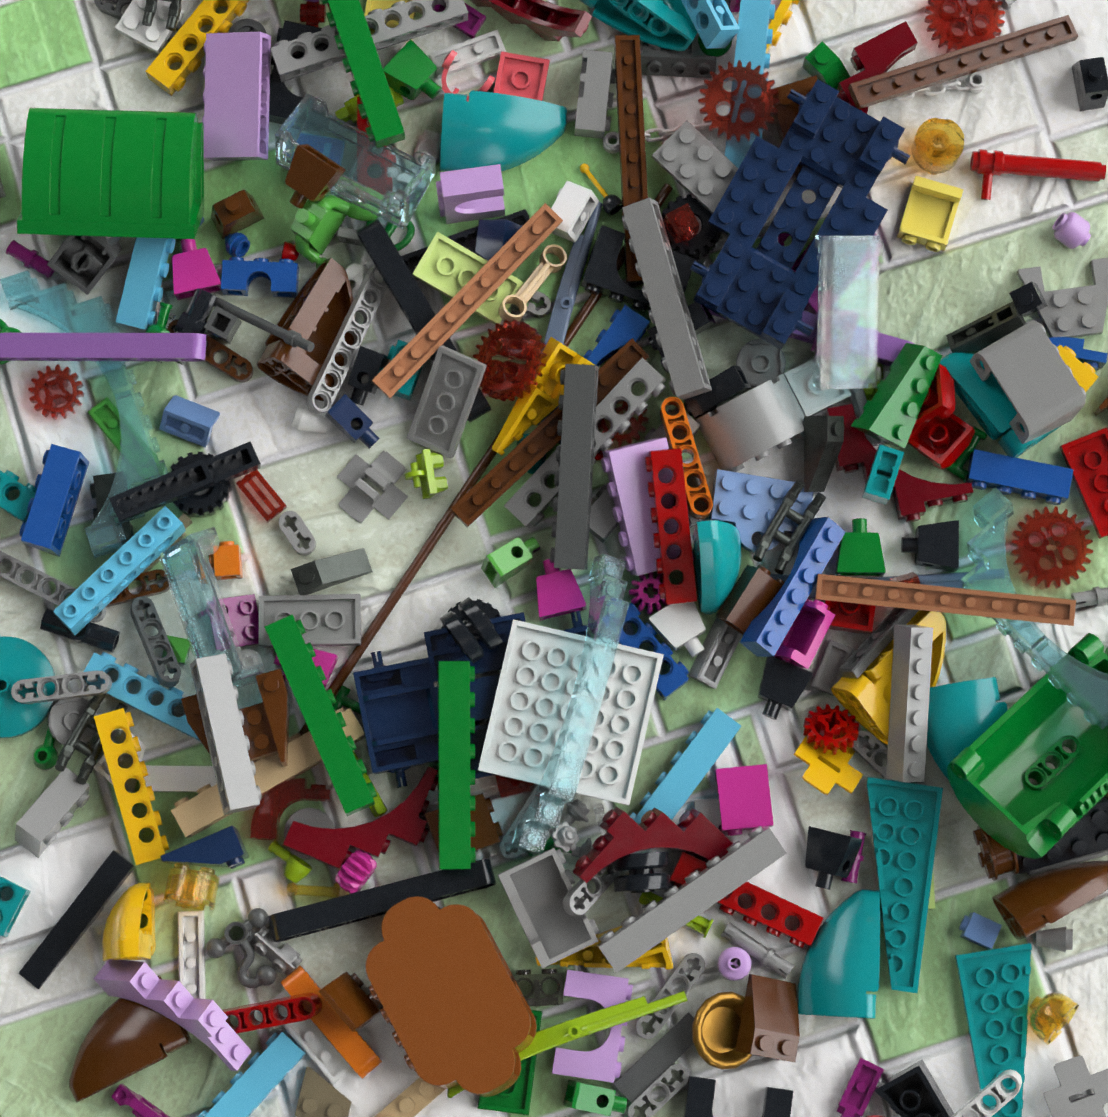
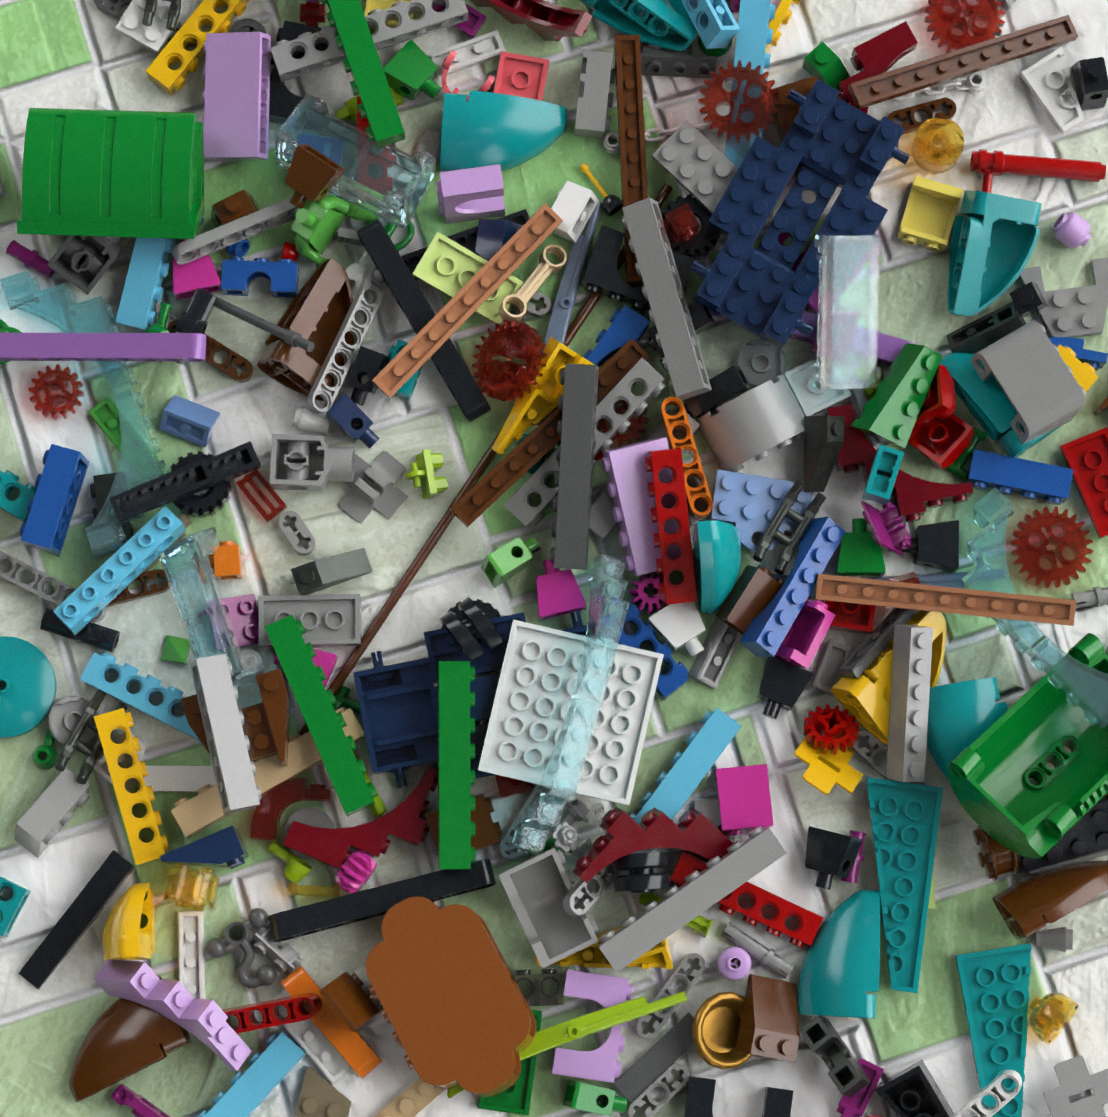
(61, 684): light grey beam -> none
(157, 641): dark grey beam -> none
(223, 324): dark grey brick -> none
(234, 231): none -> light grey beam
(308, 463): none -> light grey brick
(446, 401): light grey plate -> none
(843, 1067): none -> pearl dark grey arch
(887, 527): none -> magenta hinge
(901, 114): none -> reddish brown beam
(979, 930): medium blue brick -> none
(989, 249): none -> teal panel
(1053, 89): none -> white wing

